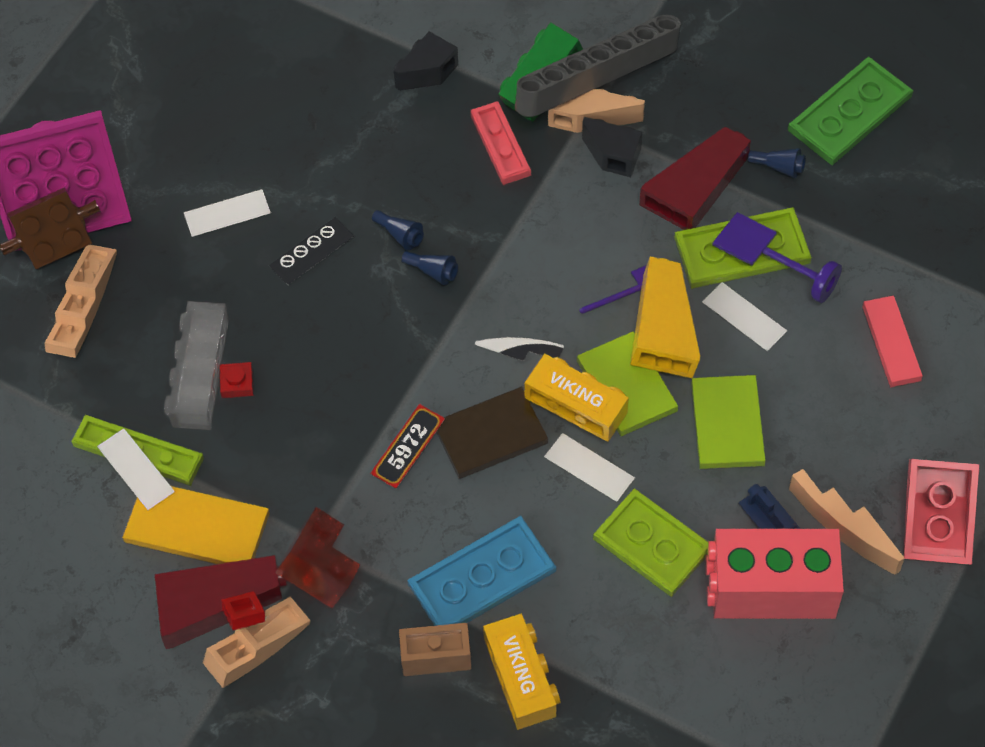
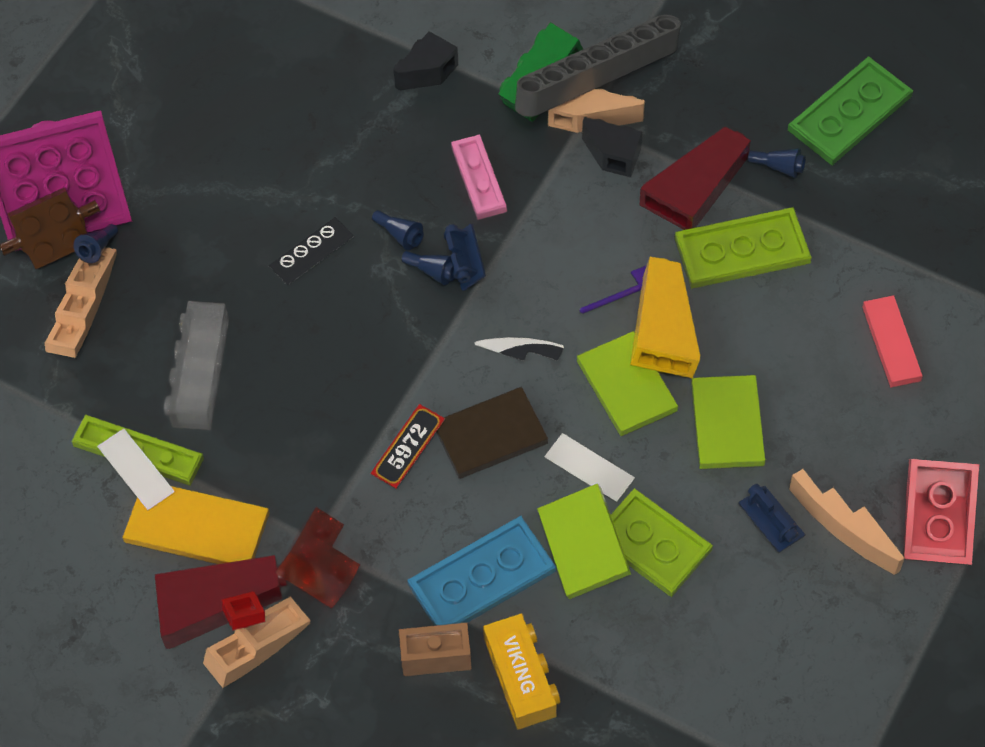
(91, 245): none -> dark blue cone
(227, 212): white sticker -> none
(236, 380): red plate -> none
(465, 256): none -> dark blue hinge
(478, 177): none -> bright pink tile
(500, 143): coral tile -> none
(576, 397): yellow brick -> none
(583, 541): none -> lime tile
(744, 316): white sticker -> none
(750, 239): dark purple piece -> none
(775, 573): coral brick -> none

